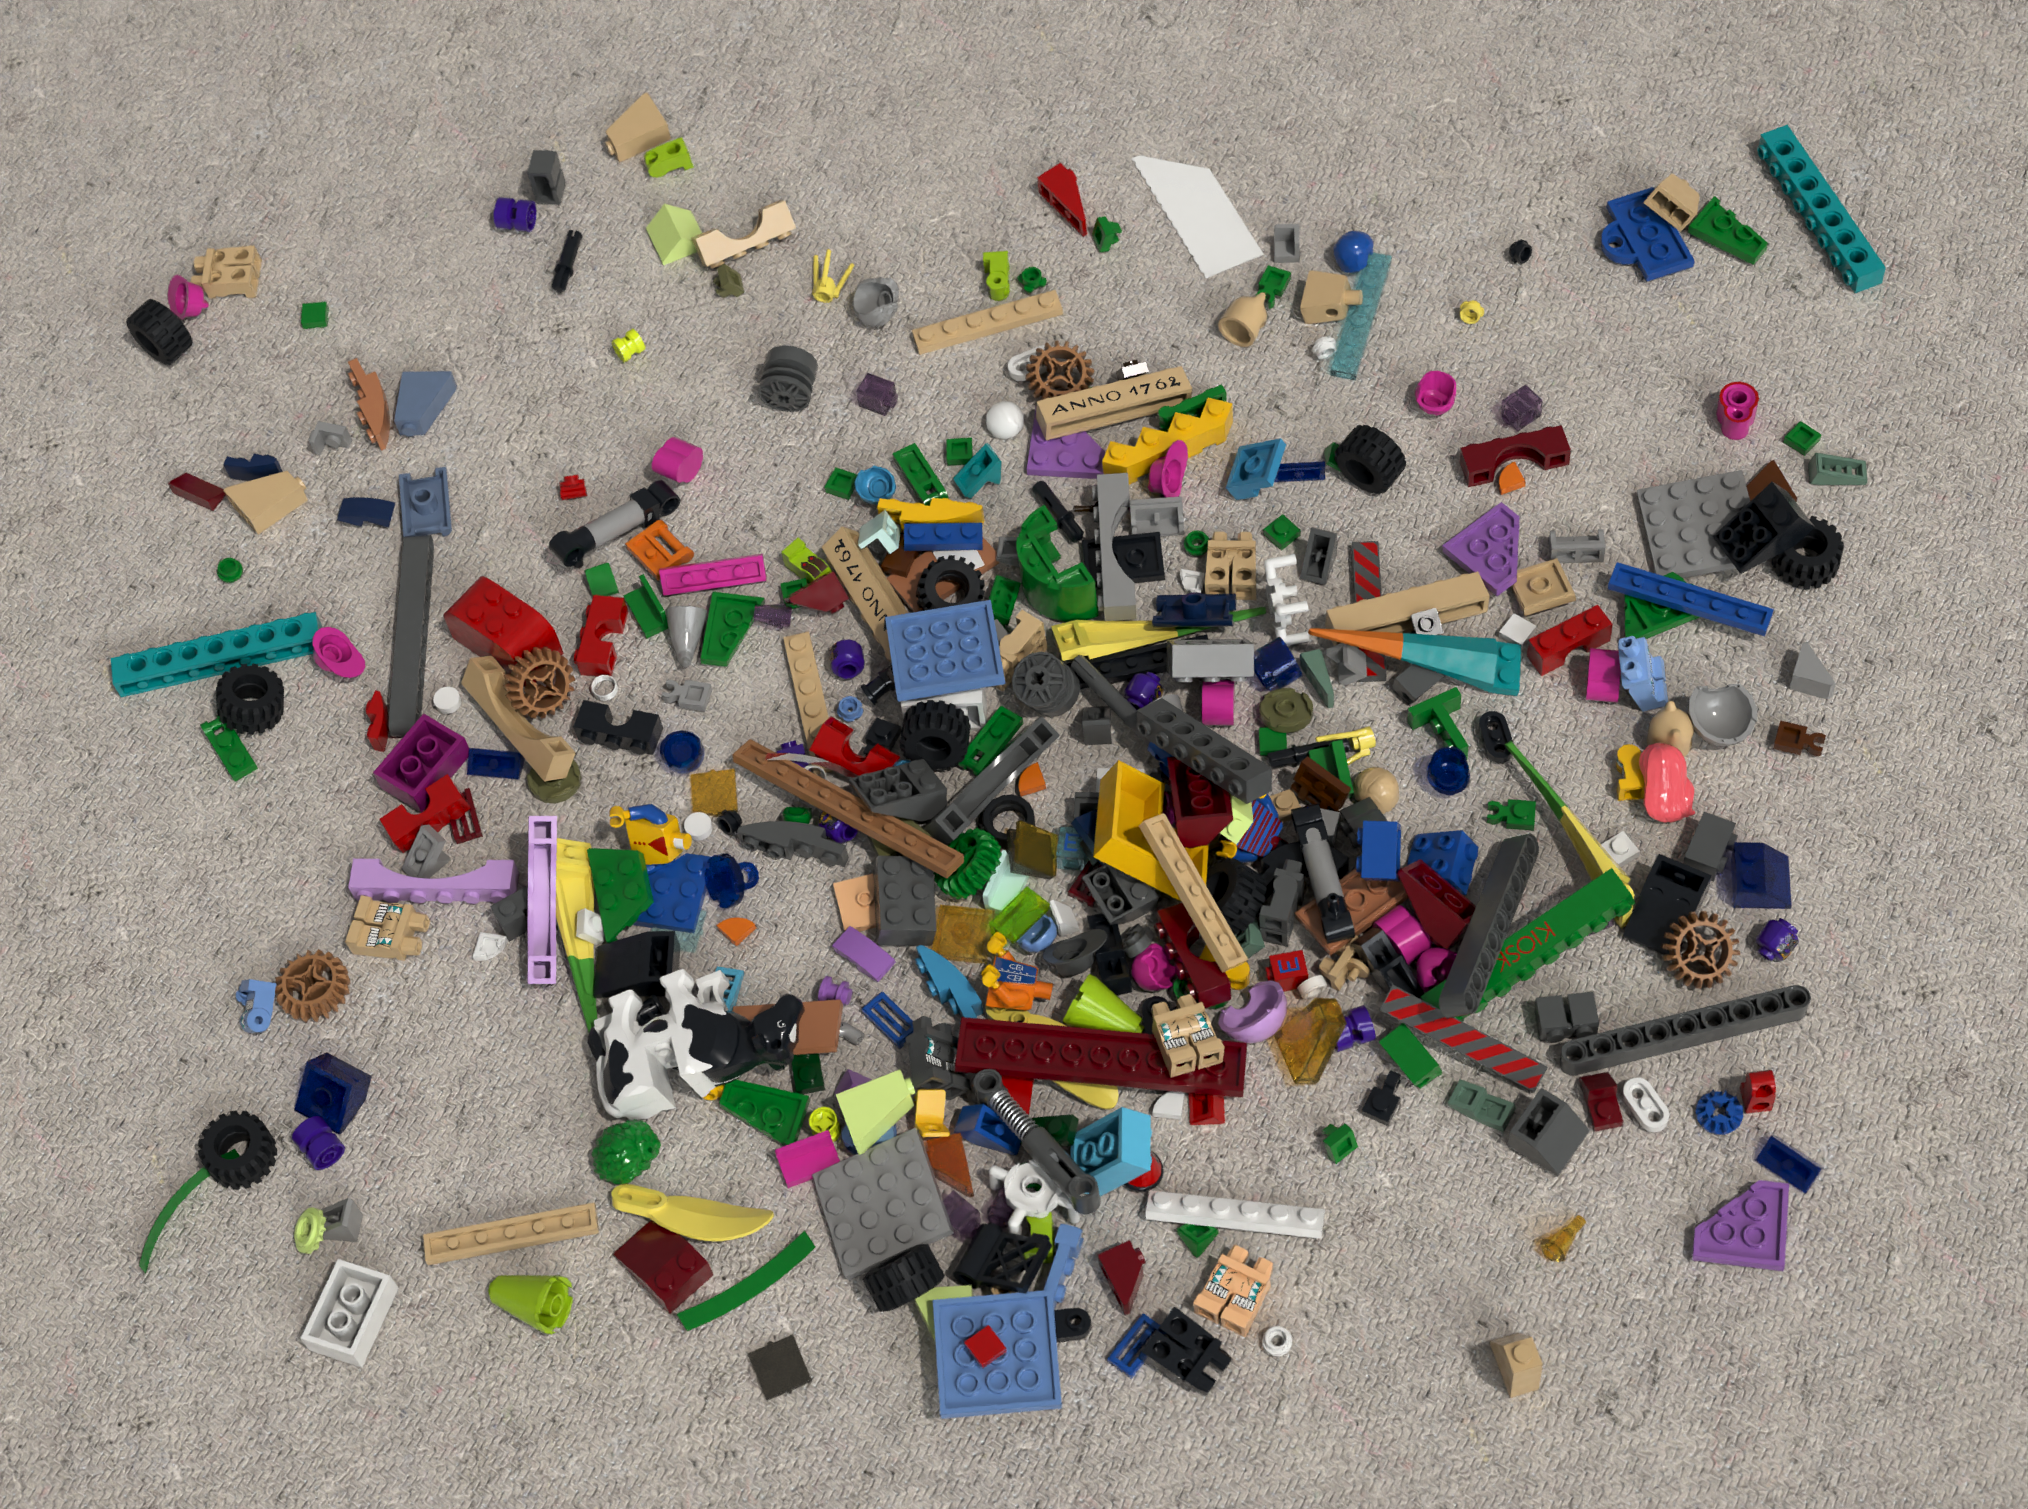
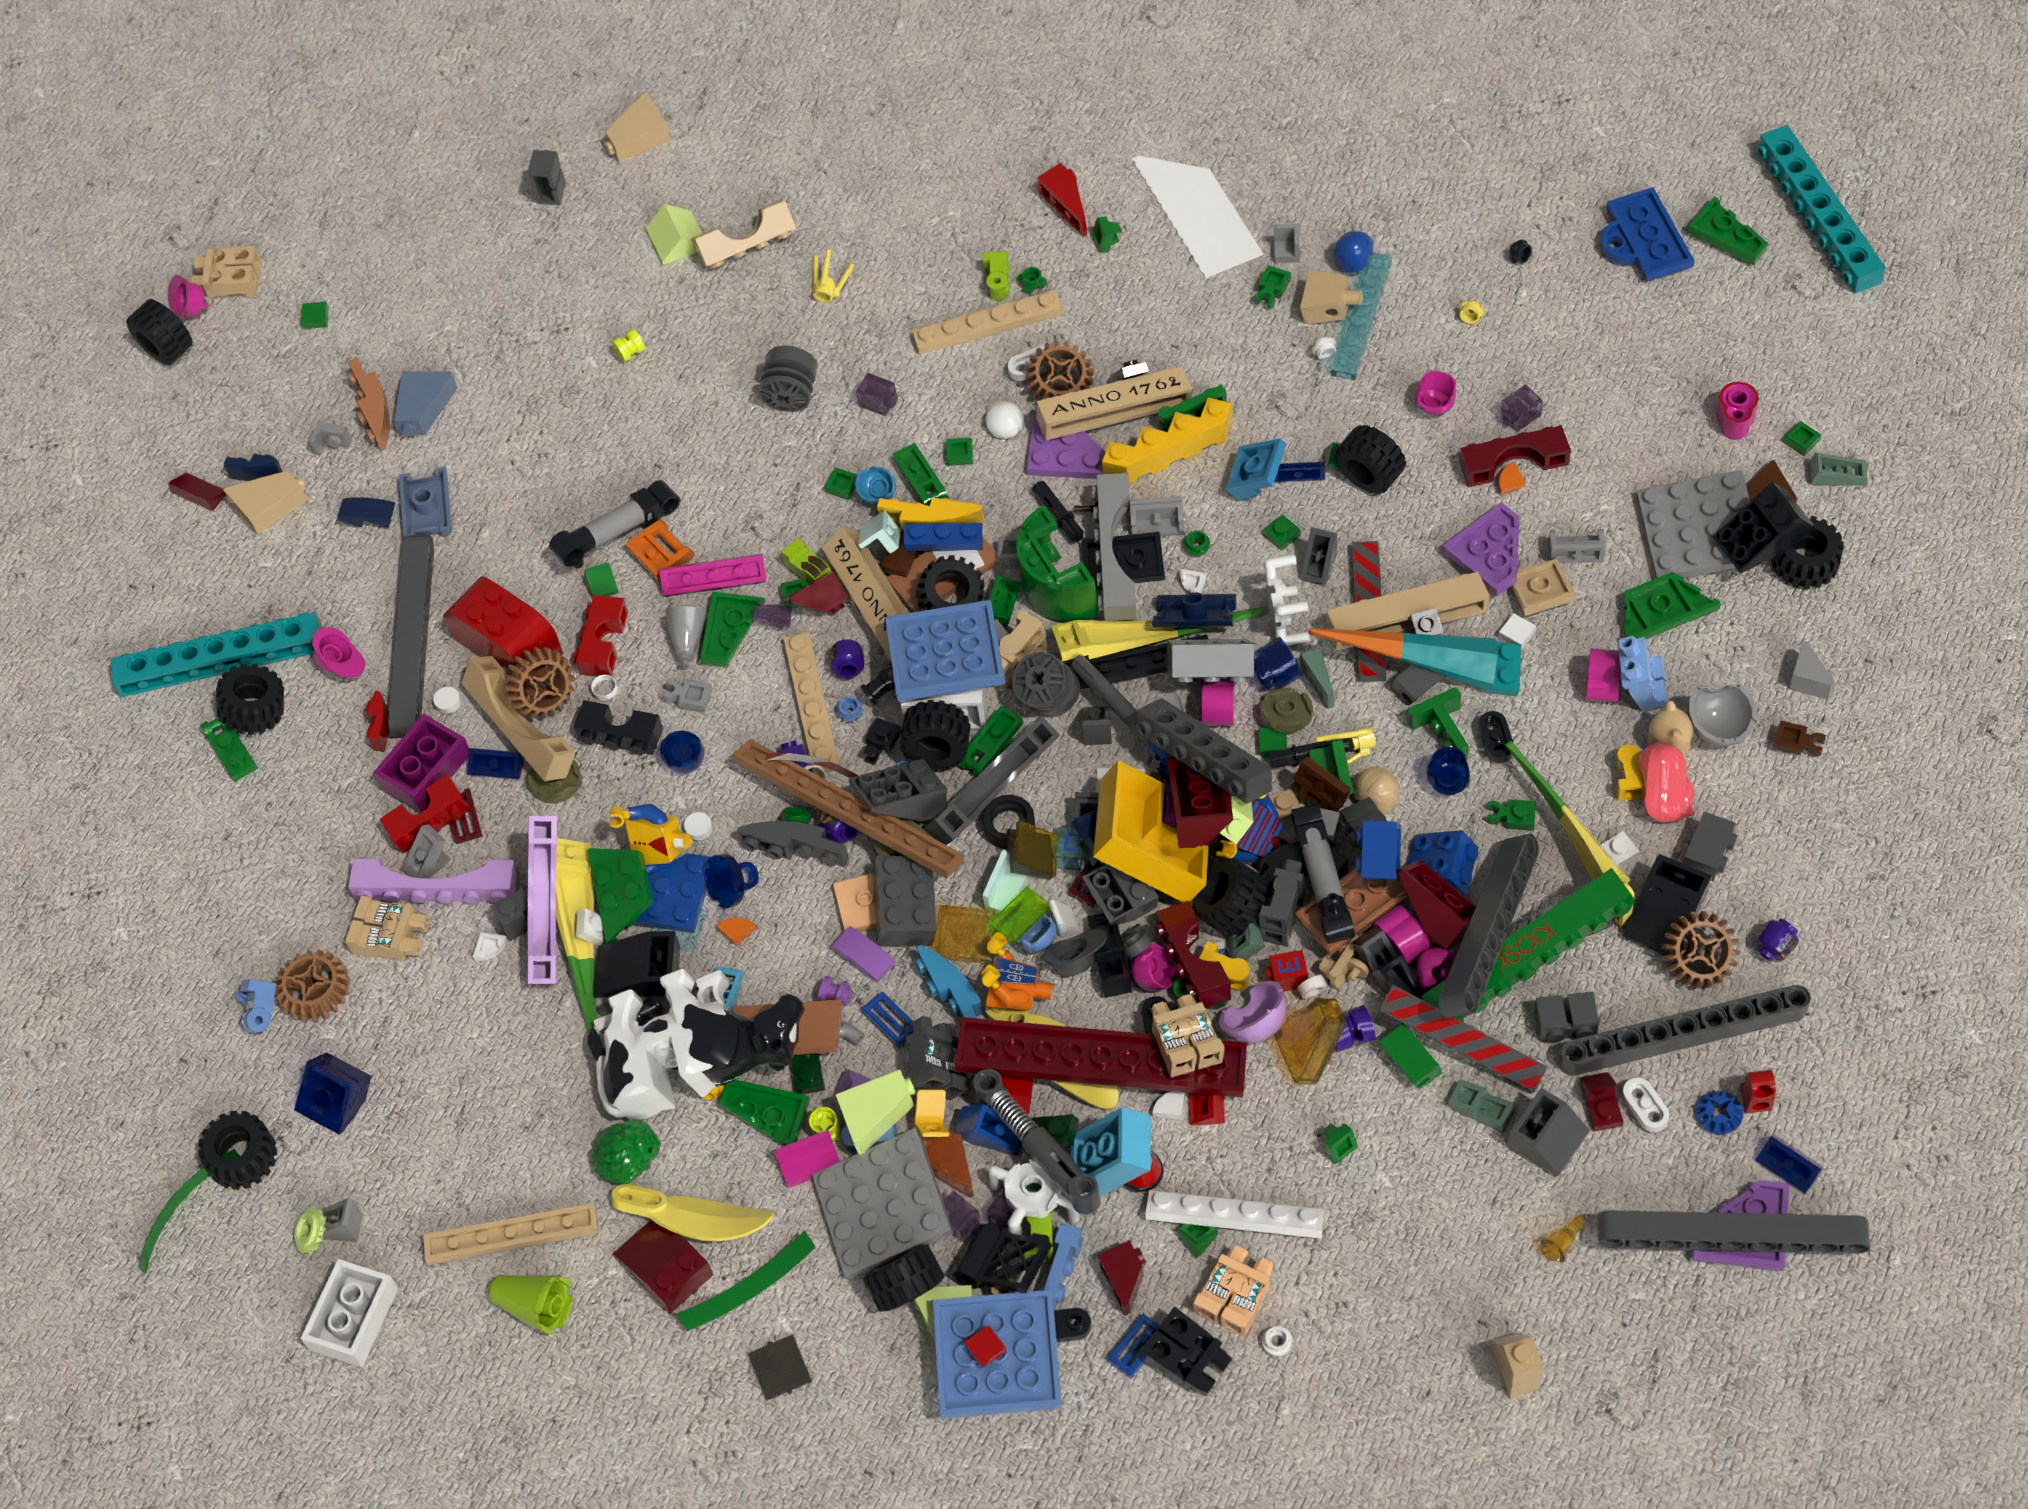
(229, 570): green plate -> none
(318, 1142): dark purple wheel -> none
(515, 214): dark purple wheel -> none
(564, 268): black axle -> none
(572, 488): red plate -> none
(646, 609): green panel -> none
(668, 158): lime leg -> none
(678, 460): dark pink piece -> none
(714, 792): clear yellow piece -> none
(728, 281): olive tile -> none
(729, 821): black plate -> none
(834, 746): red arch -> none
(876, 301): light grey hair -> none
(980, 860): green gear -> none
(981, 468): teal slope -> none
(1031, 780): orange tile -> none
(1101, 1009): lime cone -> none
(1143, 689): dark purple head -> none
(1168, 471): dark pink piece -> none
(1193, 892): tan plate -> none
(1235, 557): tan hips -> none
(1243, 320): tan piece -> none
(1350, 662): light grey panel -> none
(1382, 1102): black plate -> none
(1551, 647): red arch -> none
(1674, 201): tan torso -> none
(1690, 599): blue plate -> none
(1733, 1232): none -> dark grey beam
(1760, 877): clear blue slope -> none

